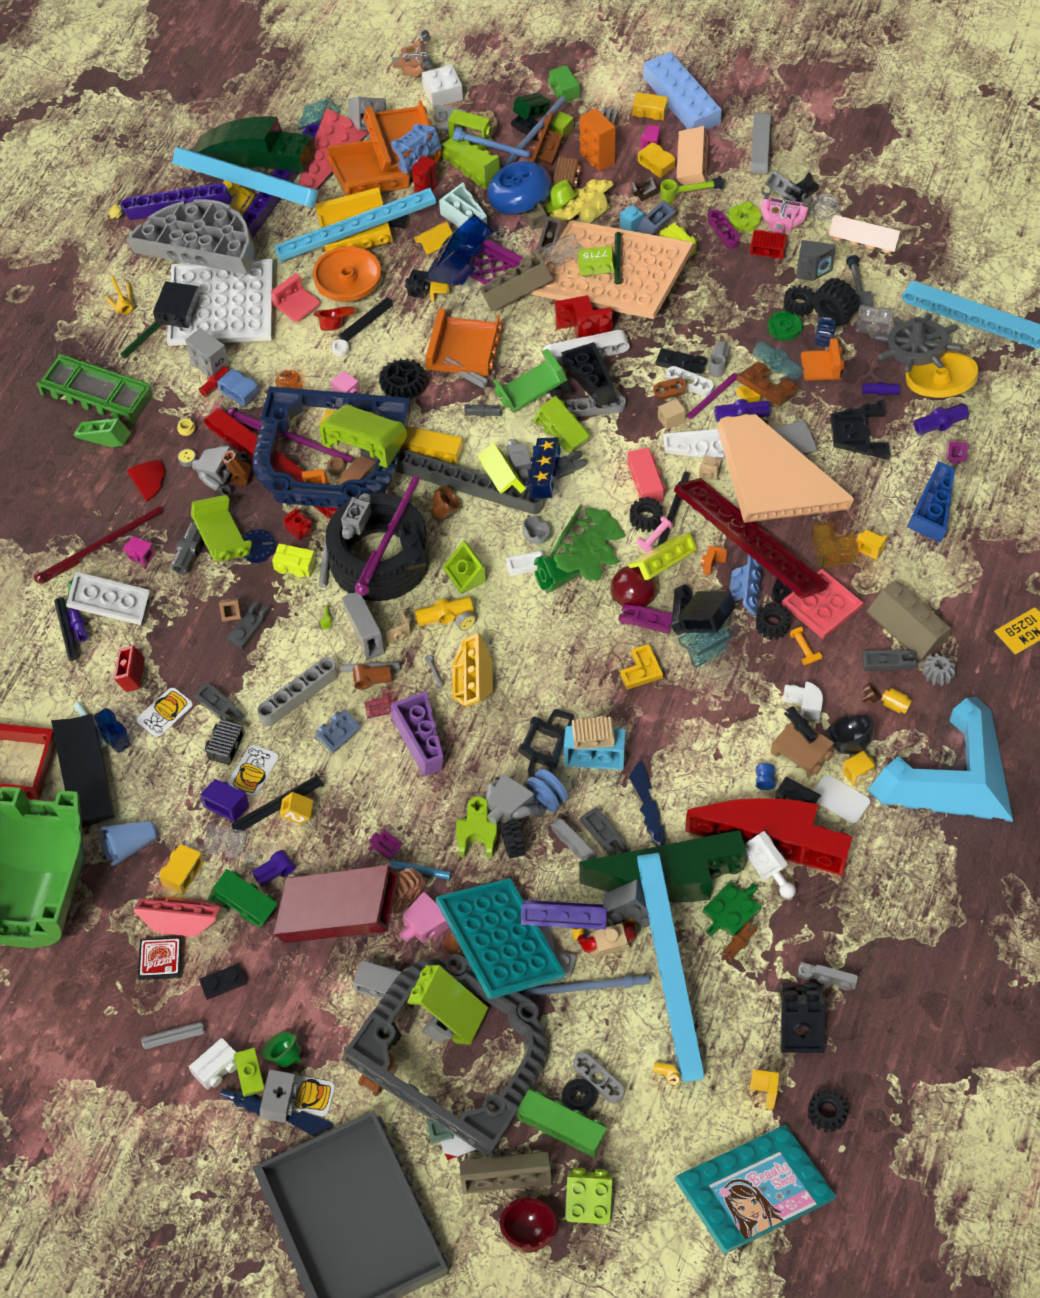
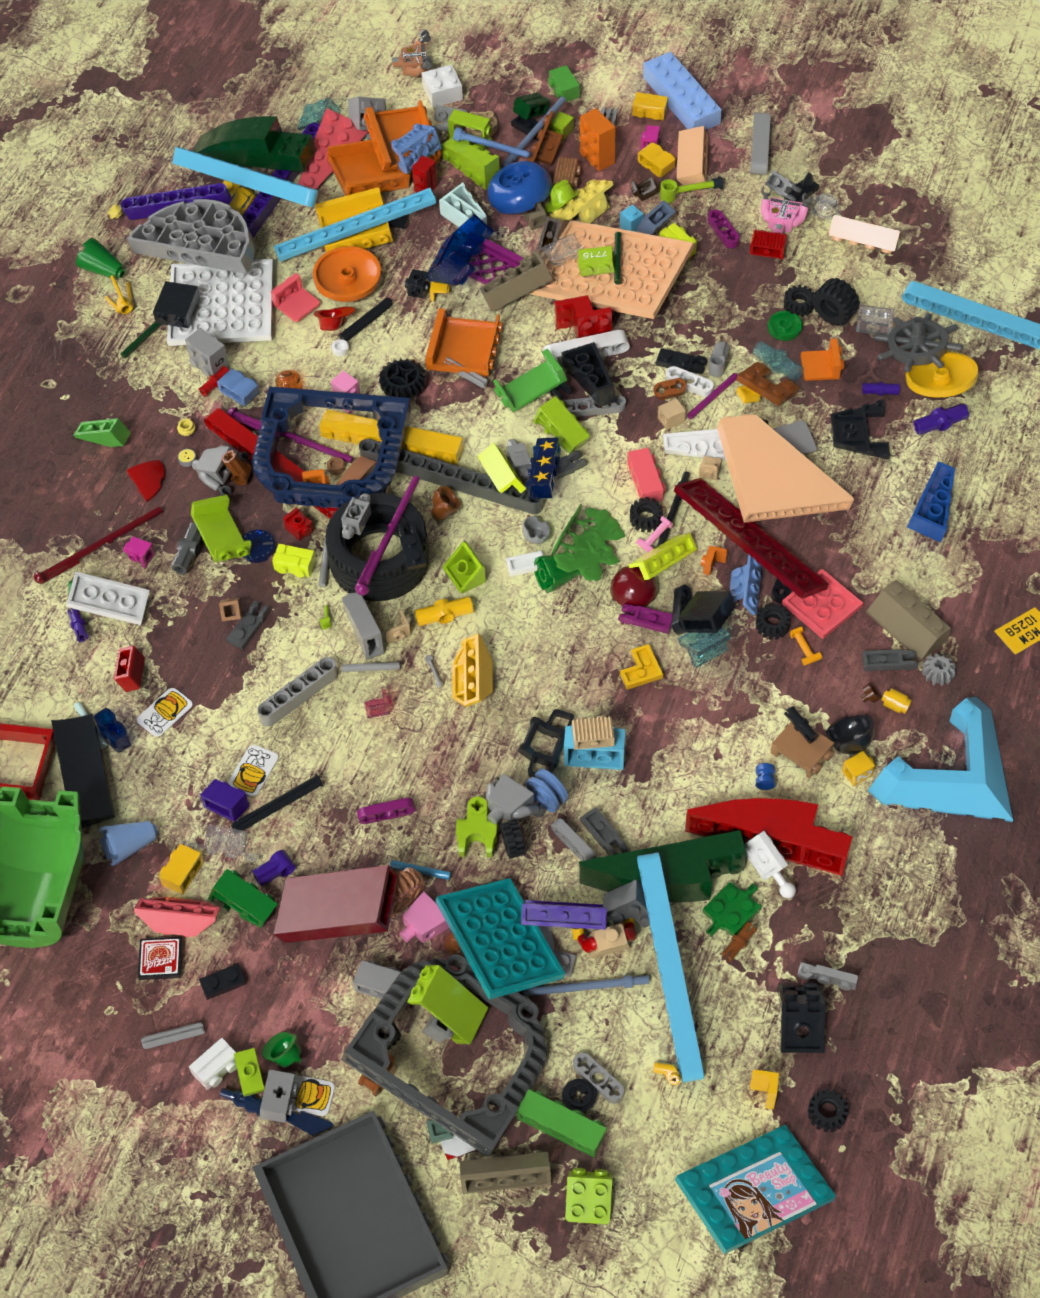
(66, 629): black axle -> none
(96, 387): bright green window -> none
(99, 260): none -> green cone
(217, 703): dark grey hinge -> none
(224, 741): black brick -> none
(296, 808): yellow brick -> none
(338, 731): sand blue bracket -> none
(364, 430): lime windscreen -> none
(366, 676): dark orange piece -> none
(385, 844): magenta bracket -> none
(386, 811): none -> magenta beam
(416, 726): medium lavender wedge -> none
(434, 237): yellow panel -> none
(465, 621): tile -> none
(482, 410): dark grey pin -> none
(528, 1225): dark red cylinder -> none
(649, 809): dark blue sword -> none
(741, 210): lime plate -> none
(742, 407): dark purple piece -> none
(793, 790): black brick -> none
(808, 697): white brick -> none
(815, 260): dark grey slope -> none
(825, 331): dark blue gear -> none
(832, 549): clear yellow brick -> none
(841, 799): white sticker -> none
(865, 297): dark grey piece -> none
(871, 543): yellow brick -> none
(956, 451): magenta brick -> none

